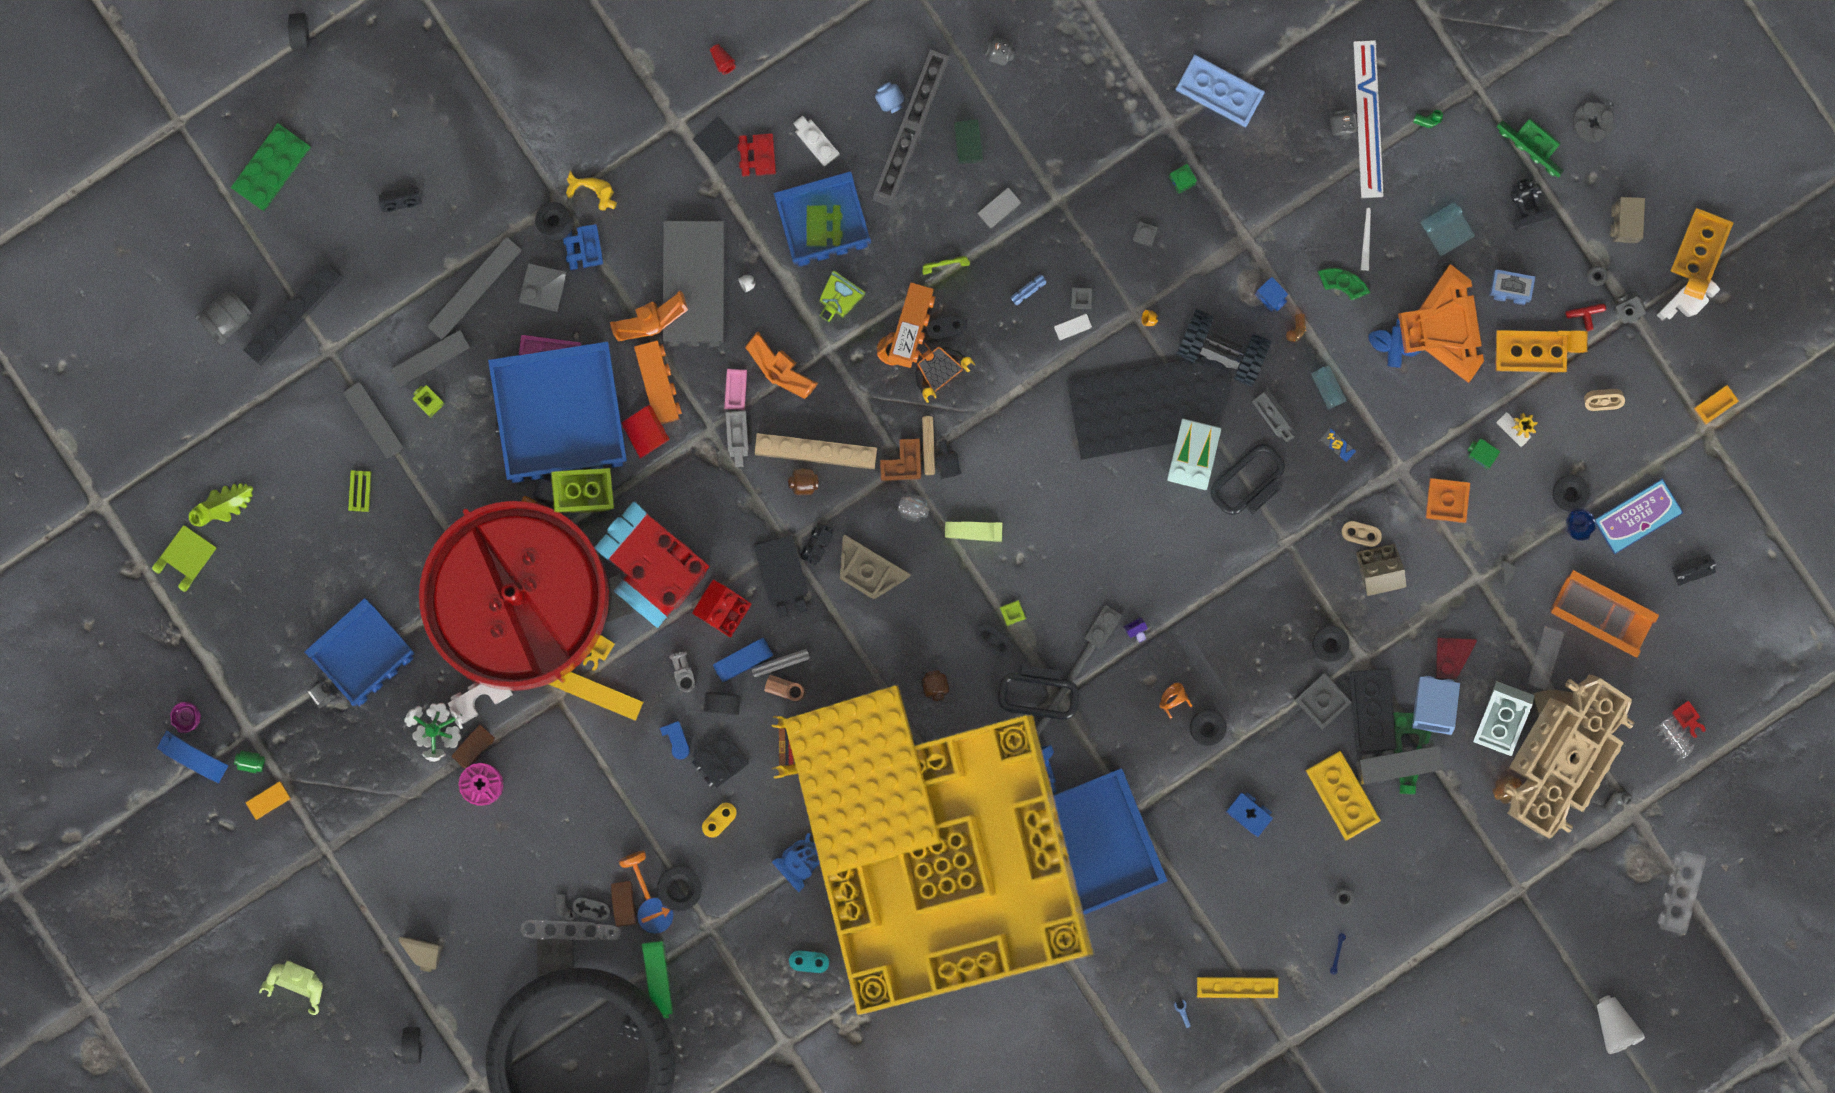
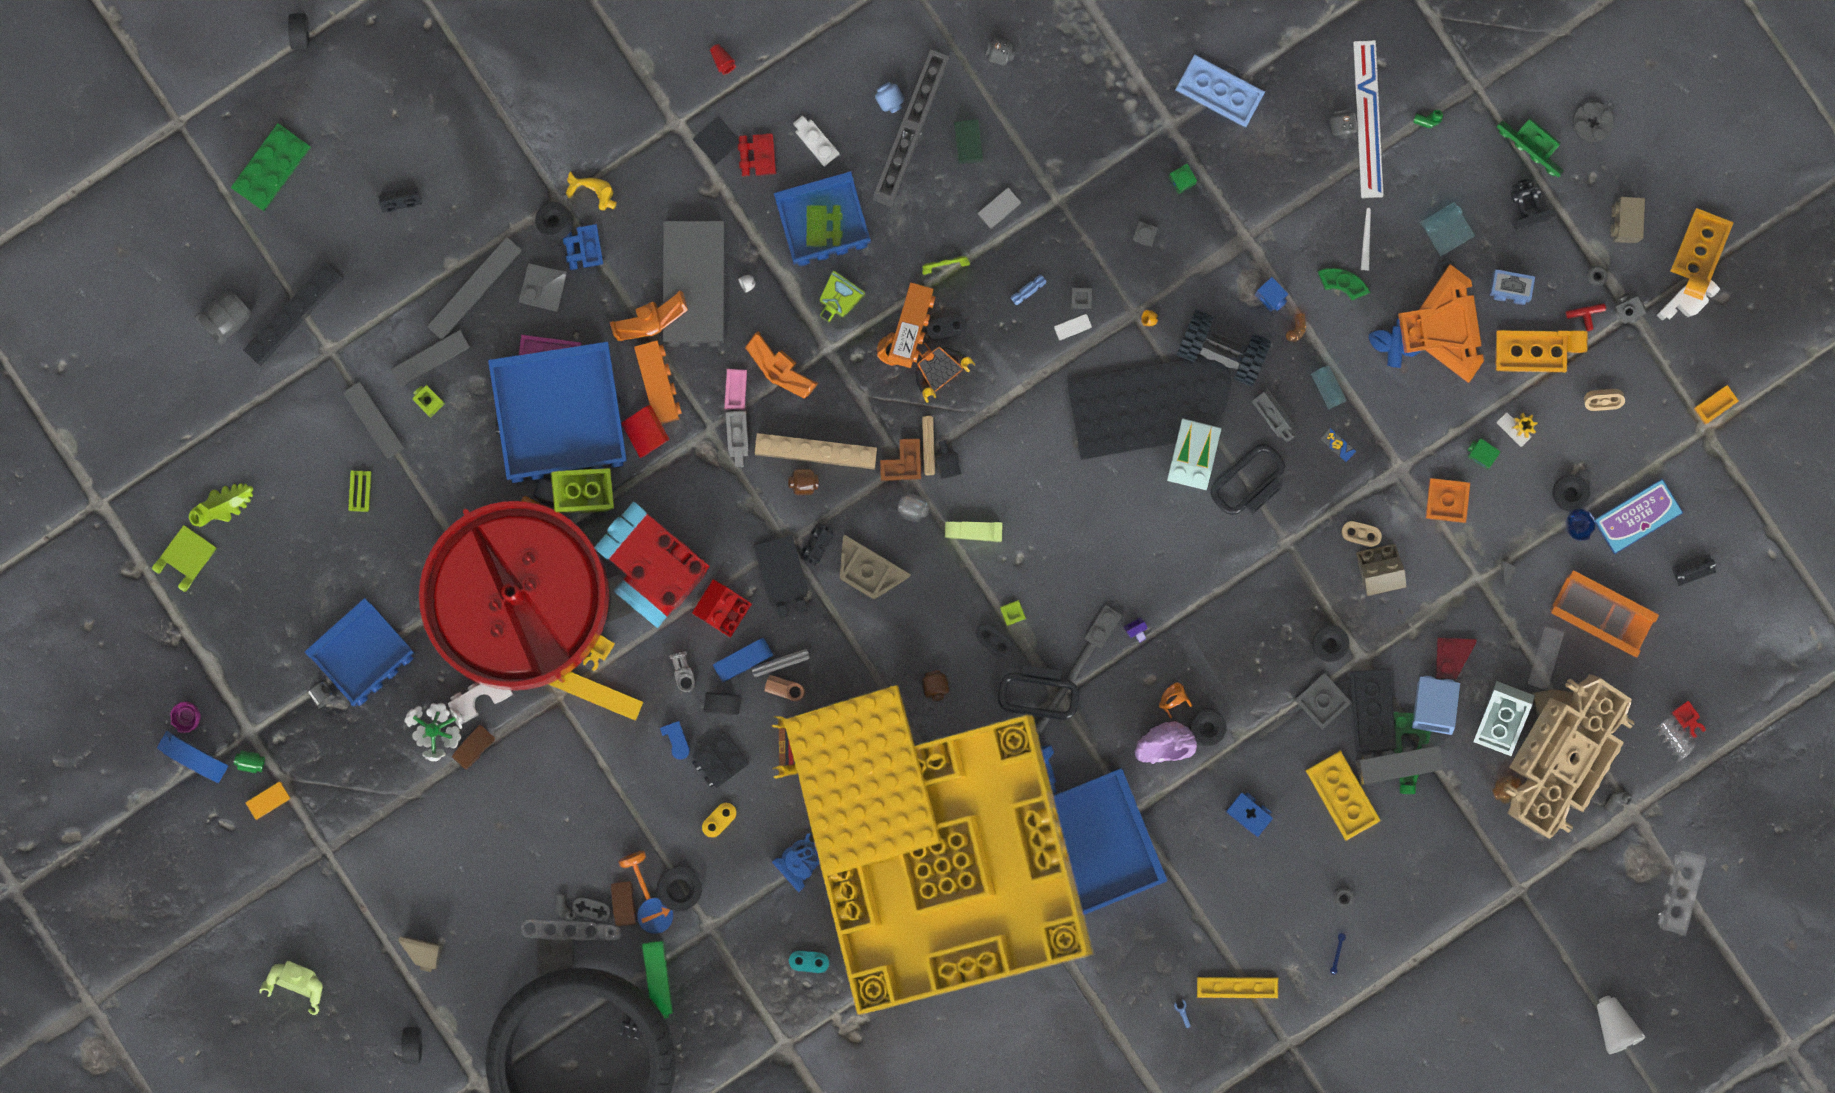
(489, 792): dark pink wheel -> none
(1166, 743): none -> lavender hair

